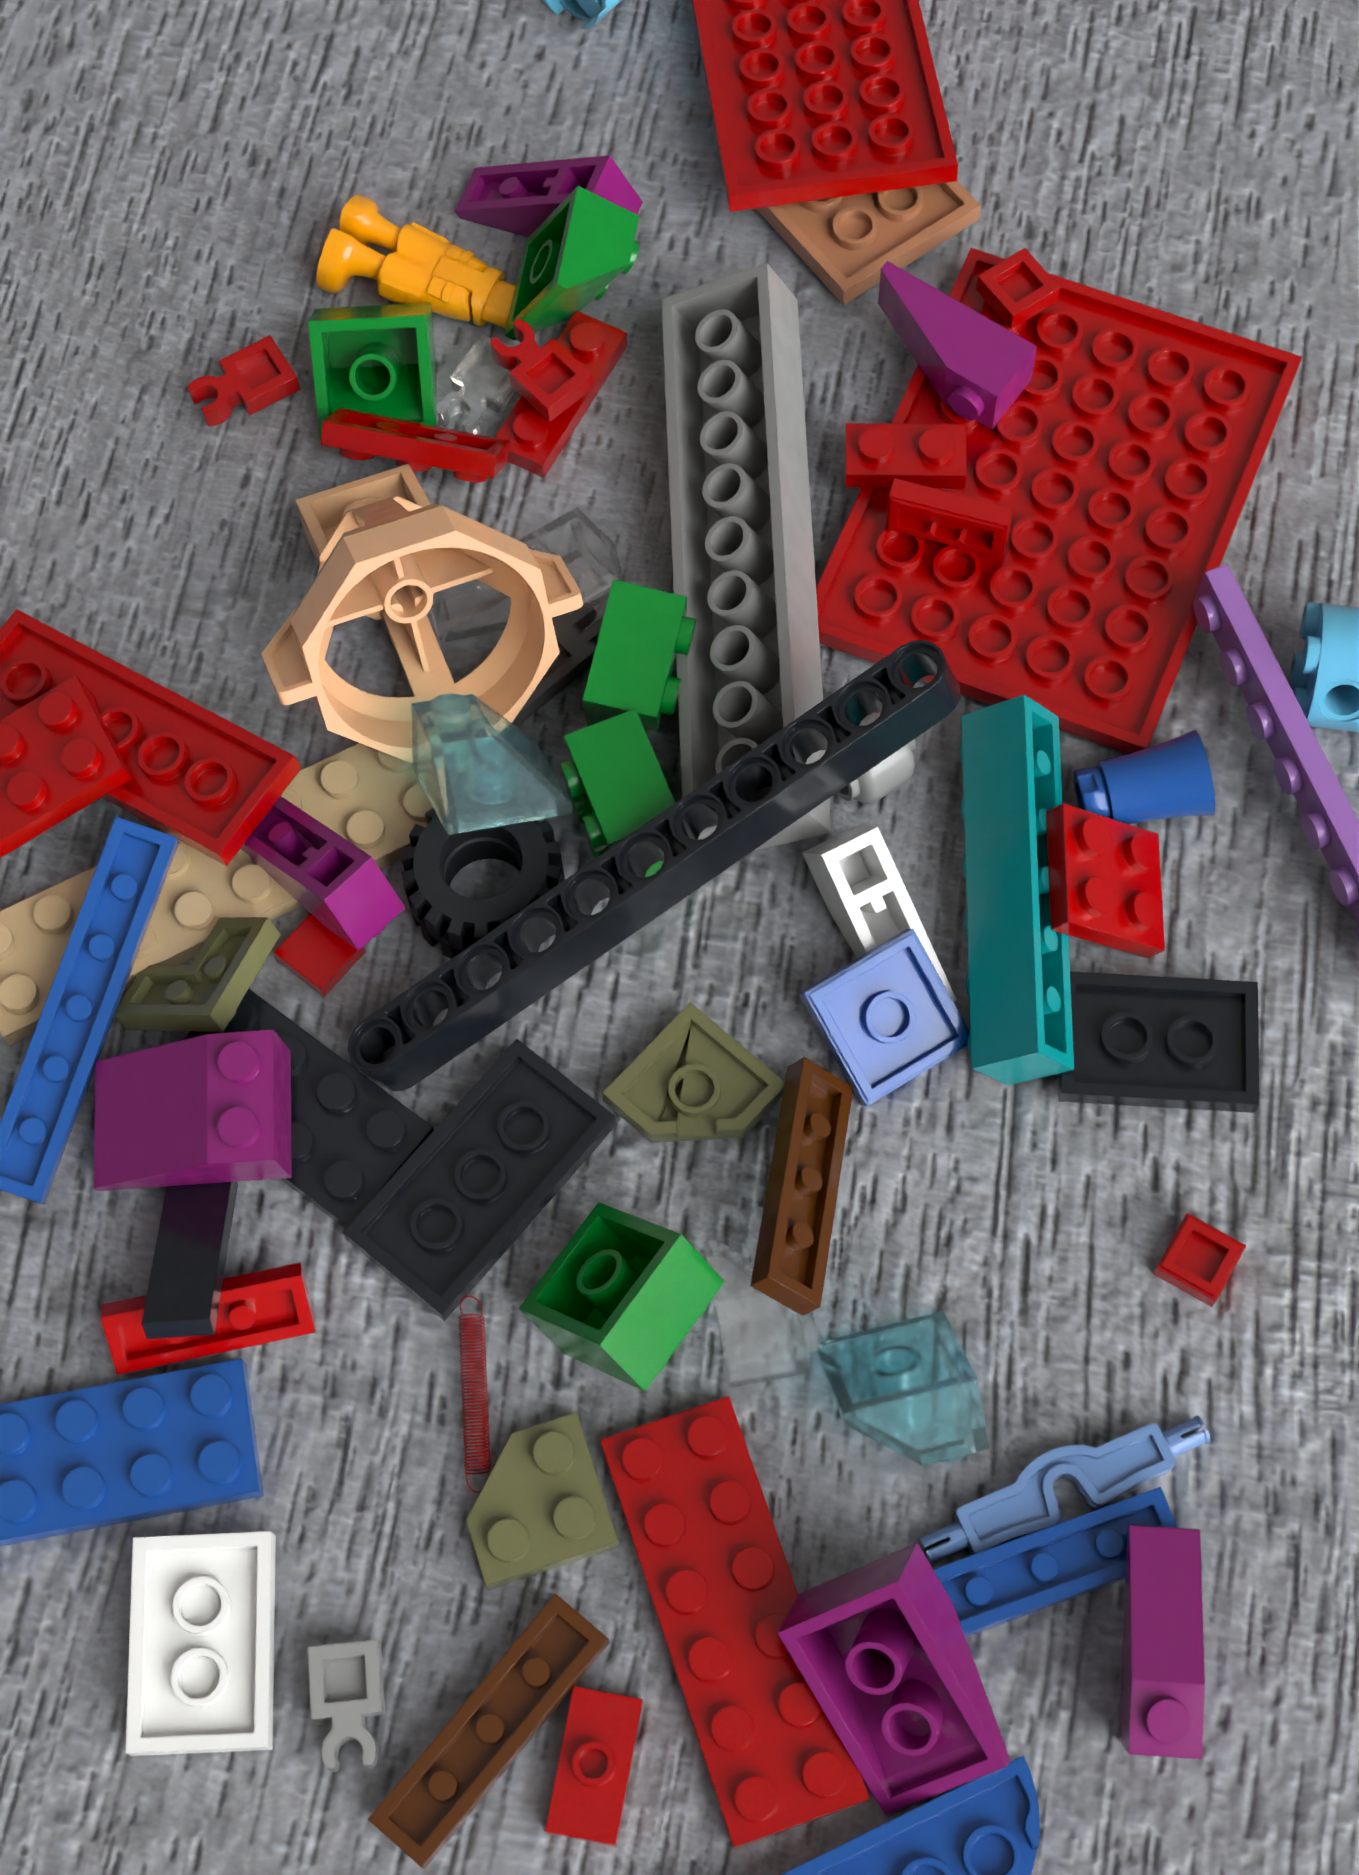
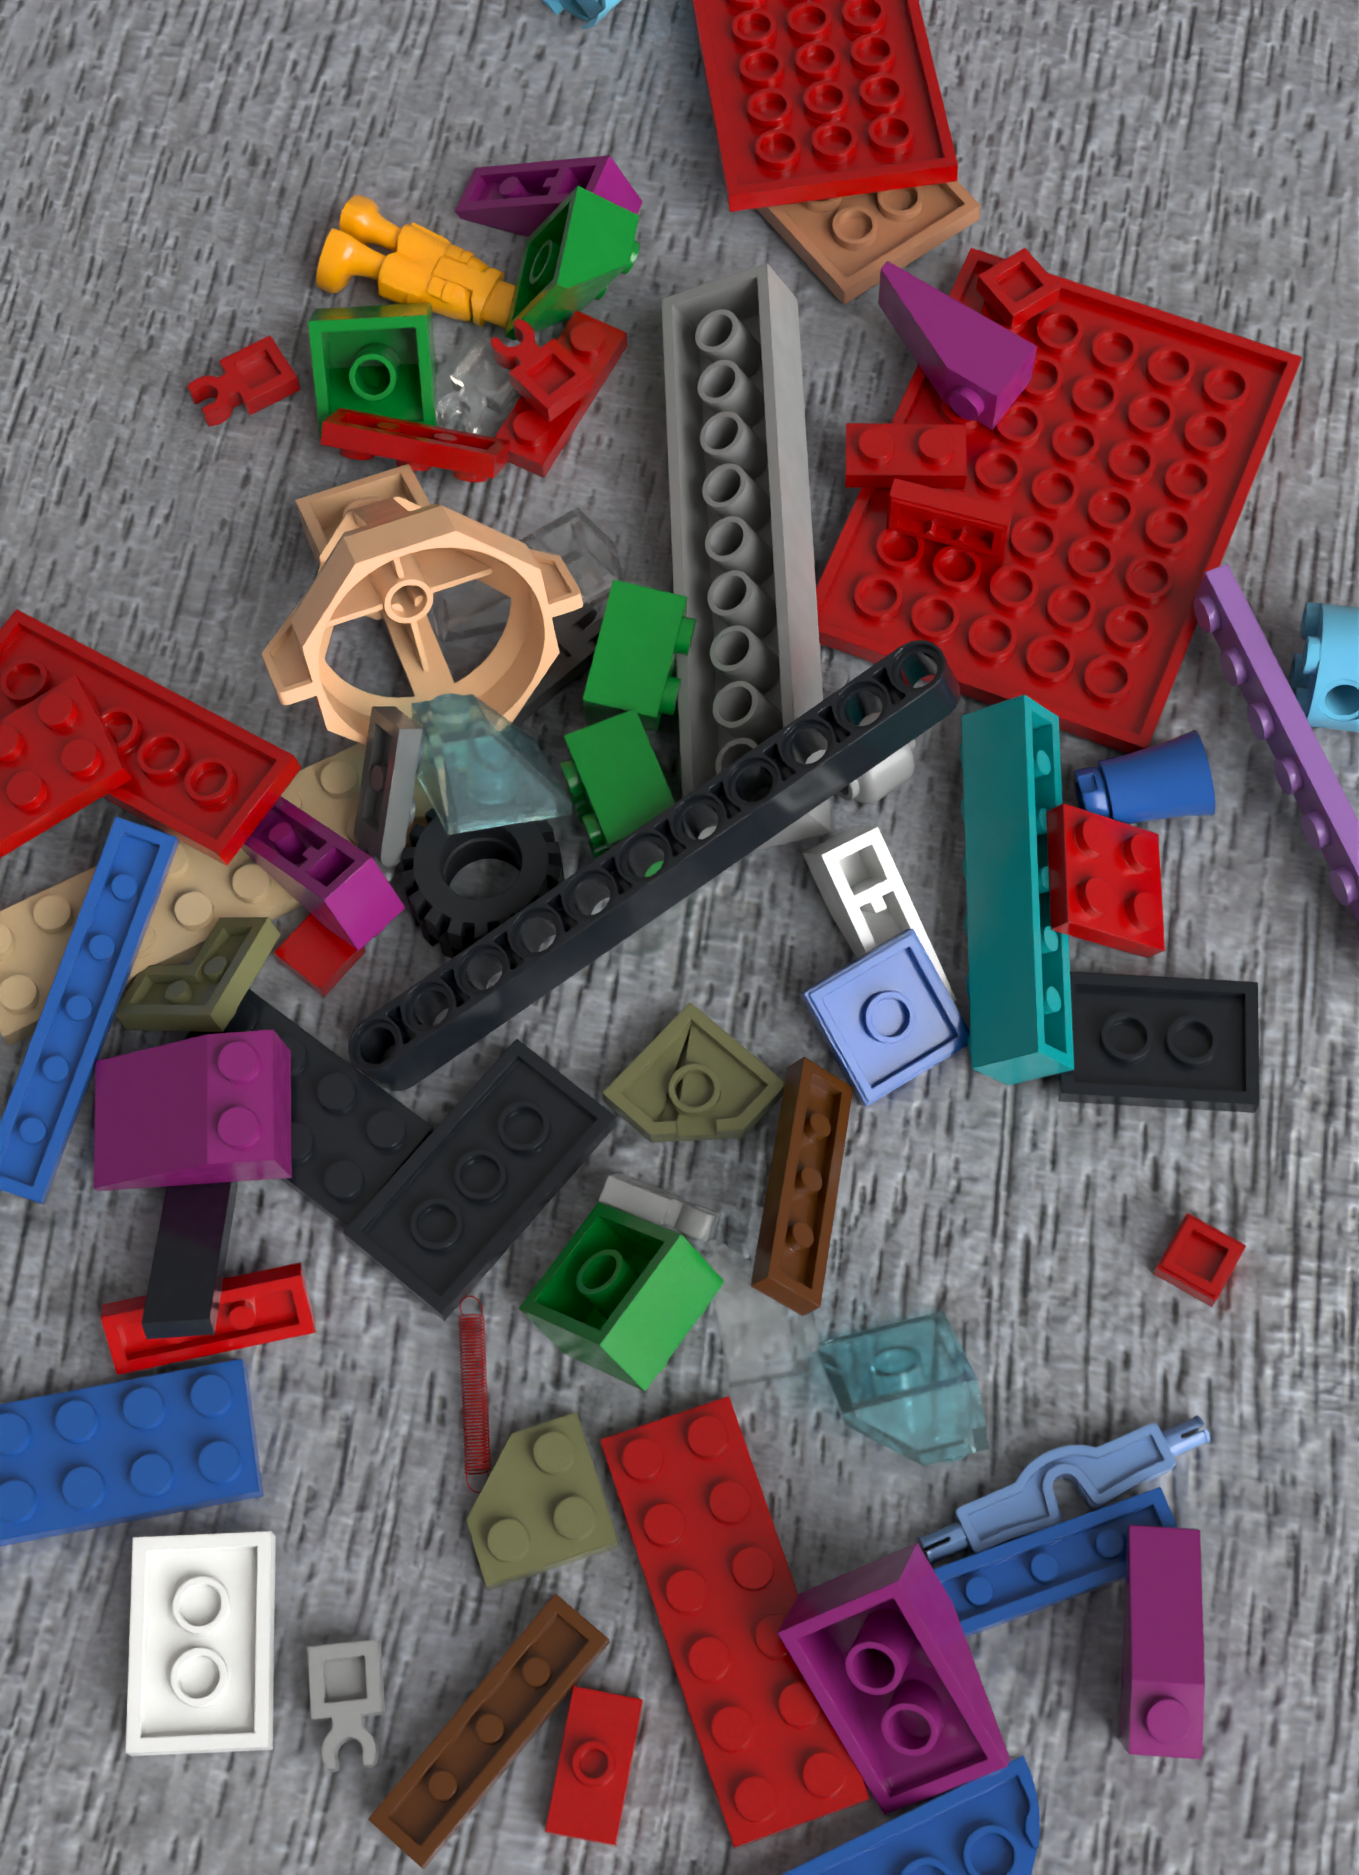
(387, 786): none -> dark grey hinge
(659, 1206): none -> light grey plate

